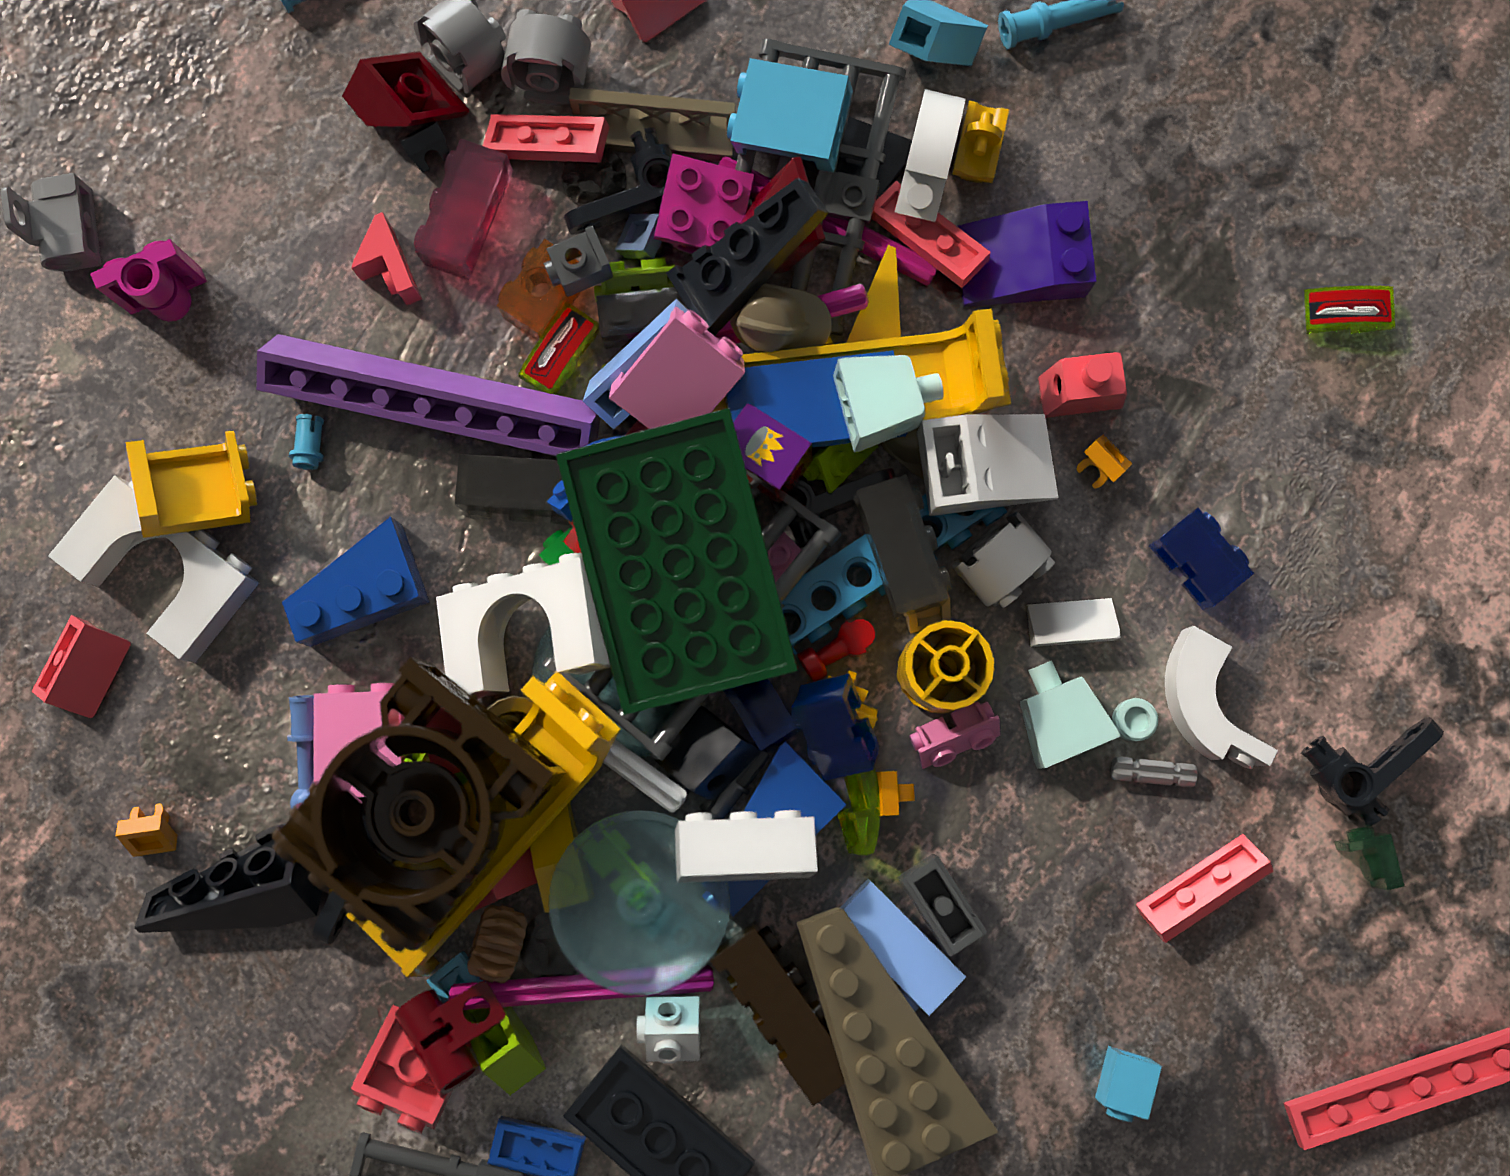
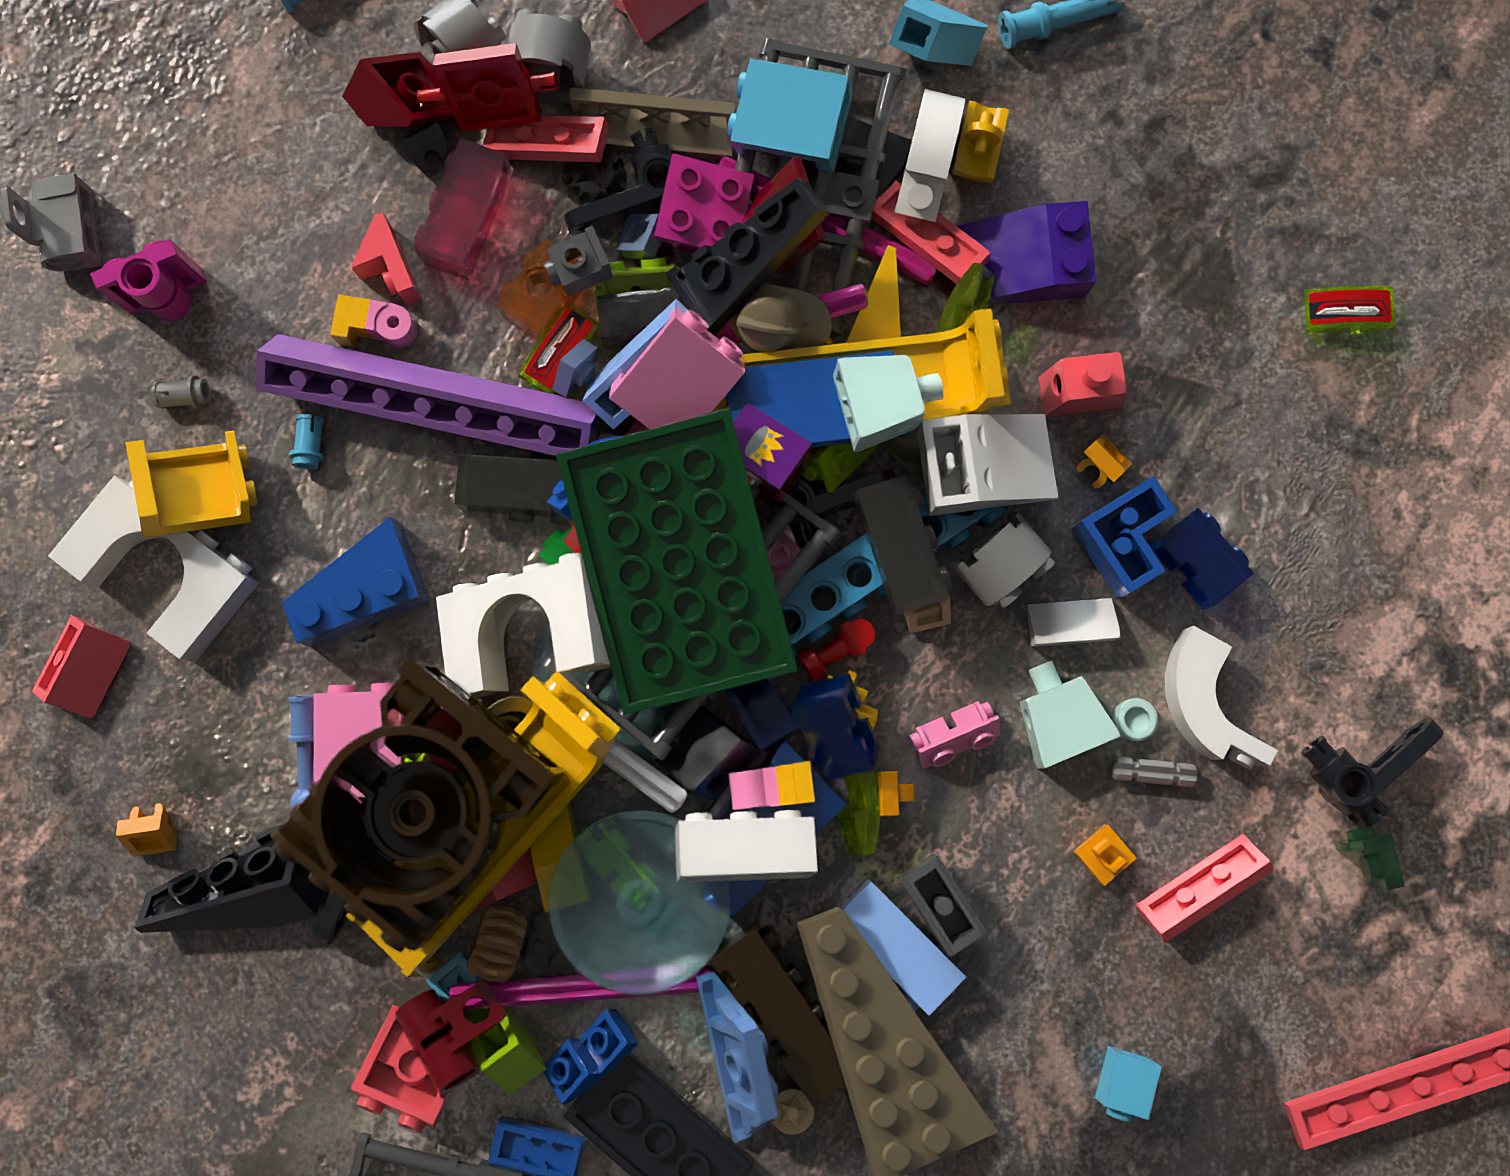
(182, 393): none -> light grey pin
(372, 320): none -> leg
(487, 87): none -> red plate
(575, 368): none -> sand blue plate
(591, 1057): none -> blue slope
(671, 1029): white brick -> none
(739, 1059): none -> medium blue wing
(772, 786): none -> leg
(793, 1111): none -> tan tile
(956, 650): yellow cylinder -> none
(969, 294): none -> clear neon green slope
(1104, 855): none -> light orange tile
(1116, 539): none -> blue brick

